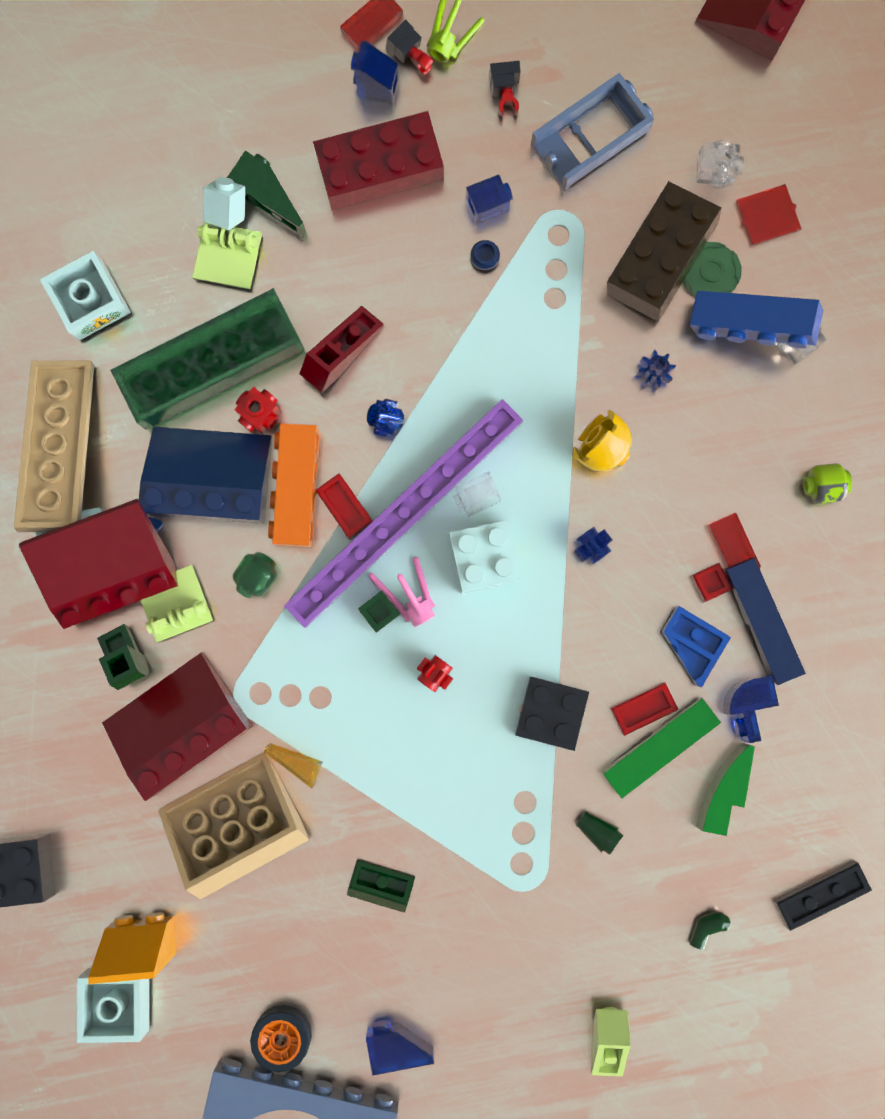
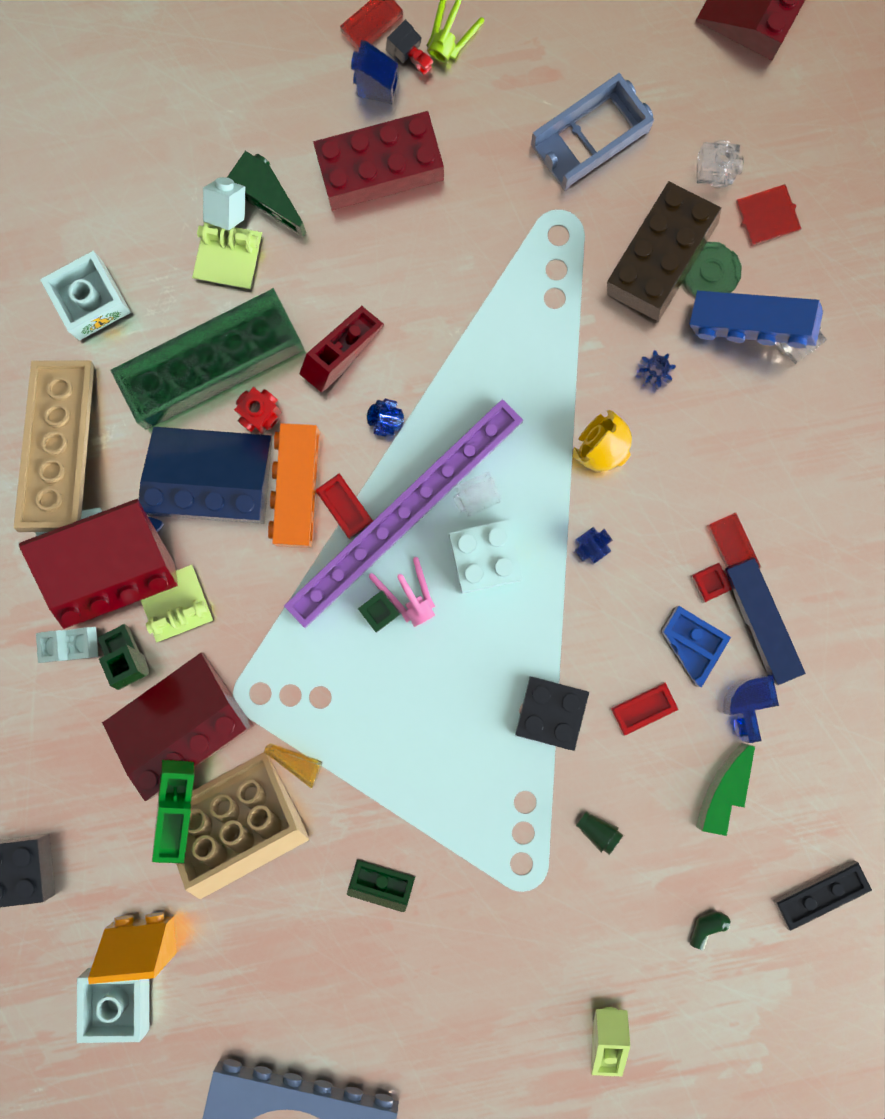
(67, 644): none -> light aqua slope
(173, 811): none -> green slope
(255, 575): clear green head -> none
(272, 1052): wheel -> none
(396, 1048): clear blue slope -> none
(434, 673): red gear -> none
(485, 255): dark blue plate -> none
(488, 198): clear blue brick -> none
(502, 83): black piece -> none
(661, 747): green slope -> none
(828, 483): lime head -> none

